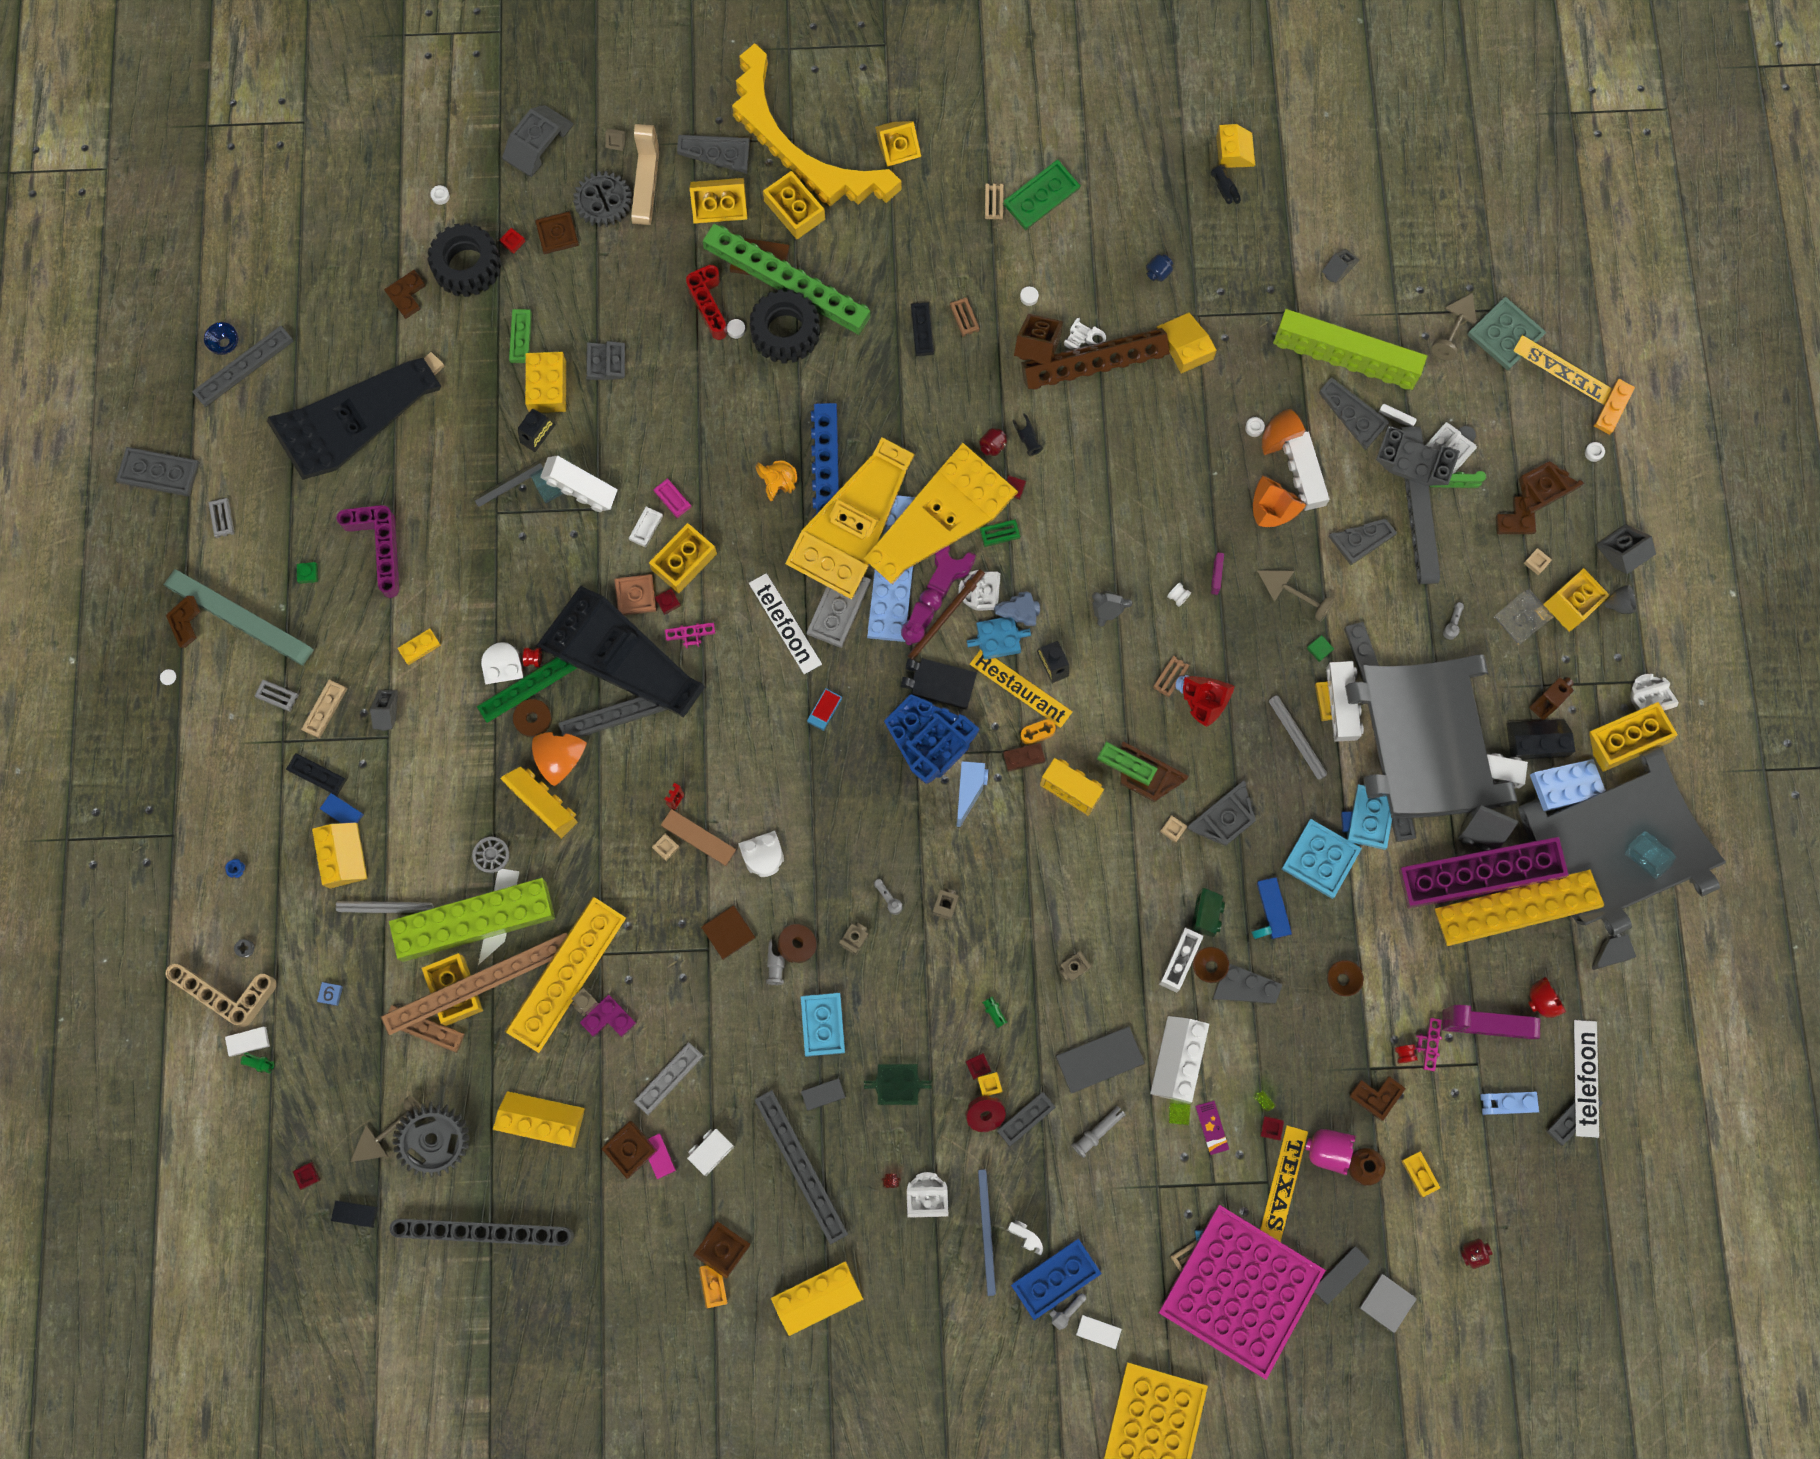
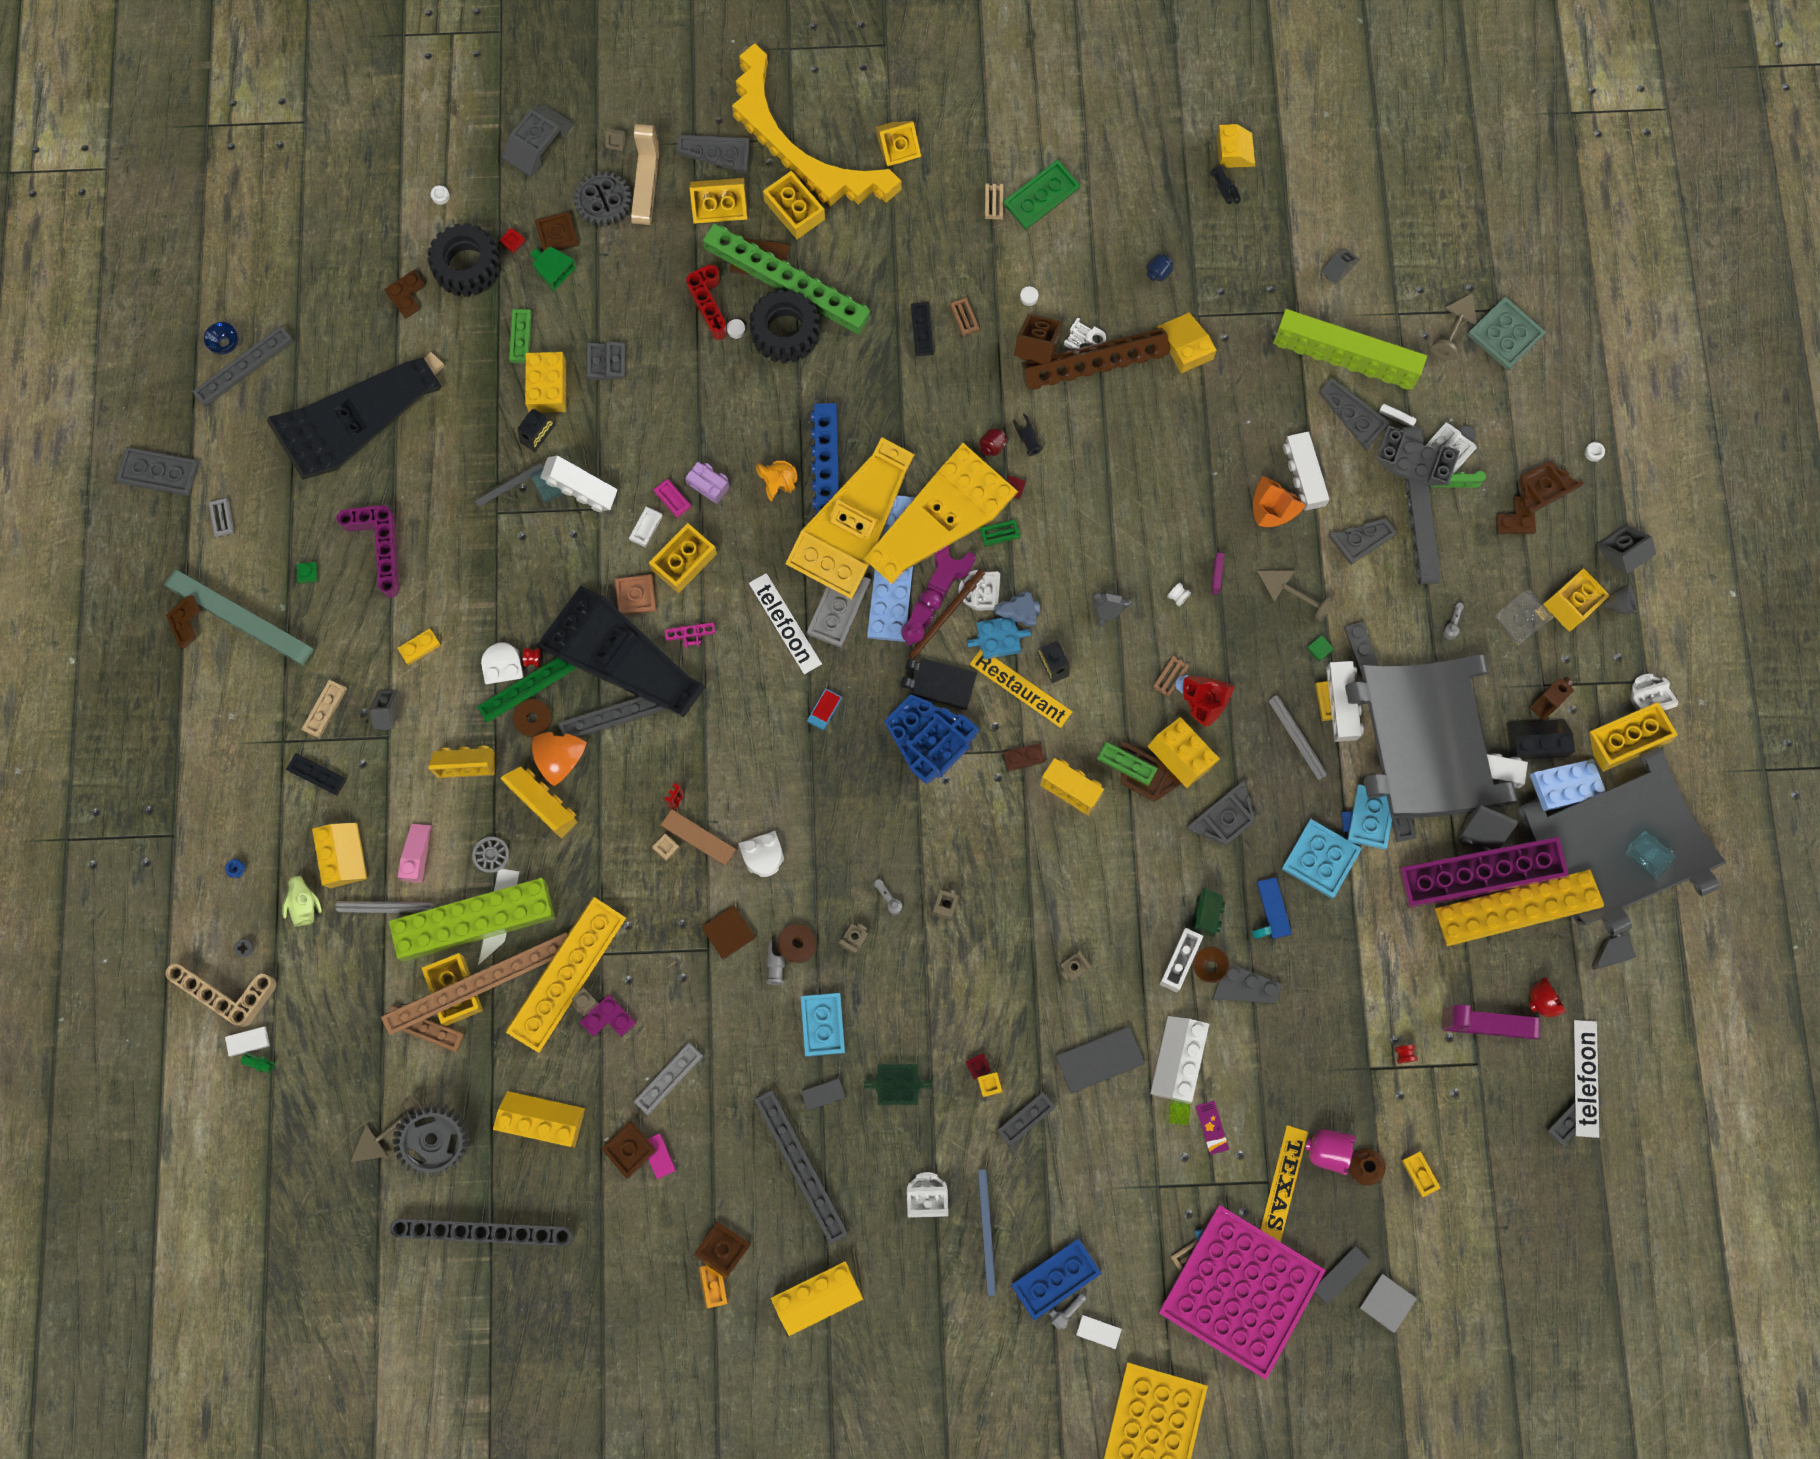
(168, 677): white sticker -> none
(290, 702): light grey tile -> none
(300, 902): none -> yellowish green animal
(306, 1176): dark red tile -> none
(329, 994): medium blue tile -> none
(340, 810): blue tile -> none
(354, 1214): black slope -> none
(414, 854): none -> bright pink slope
(462, 762): none -> yellow slope
(552, 266): none -> green torso
(667, 601): dark red plate -> none
(708, 482): none -> lavender brick
(710, 1151): white brick -> none
(890, 1181): clear red plate -> none
(972, 779): light blue slope -> none
(988, 1122): dark red tile -> none
(994, 1012): green pin -> none
(1030, 1239): white slope -> none
(1036, 727): light orange beam -> none
(1091, 1137): light grey pin -> none
(1173, 829): tan tile -> none
(1183, 752): none -> yellow brick
(1254, 427): white tile -> none
(1264, 1101): clear neon green tile -> none
(1272, 1128): dark red plate -> none
(1280, 429): orange brick -> none
(1354, 976): reddish brown piece -> none
(1377, 1102): reddish brown plate -> none
(1429, 1037): dark pink piece -> none
(1476, 1253): dark red head -> none
(1510, 1103): light blue plate -> none
(1537, 561): tan plate -> none
(1562, 369): yellow sticker -> none
(1614, 406): light orange plate -> none

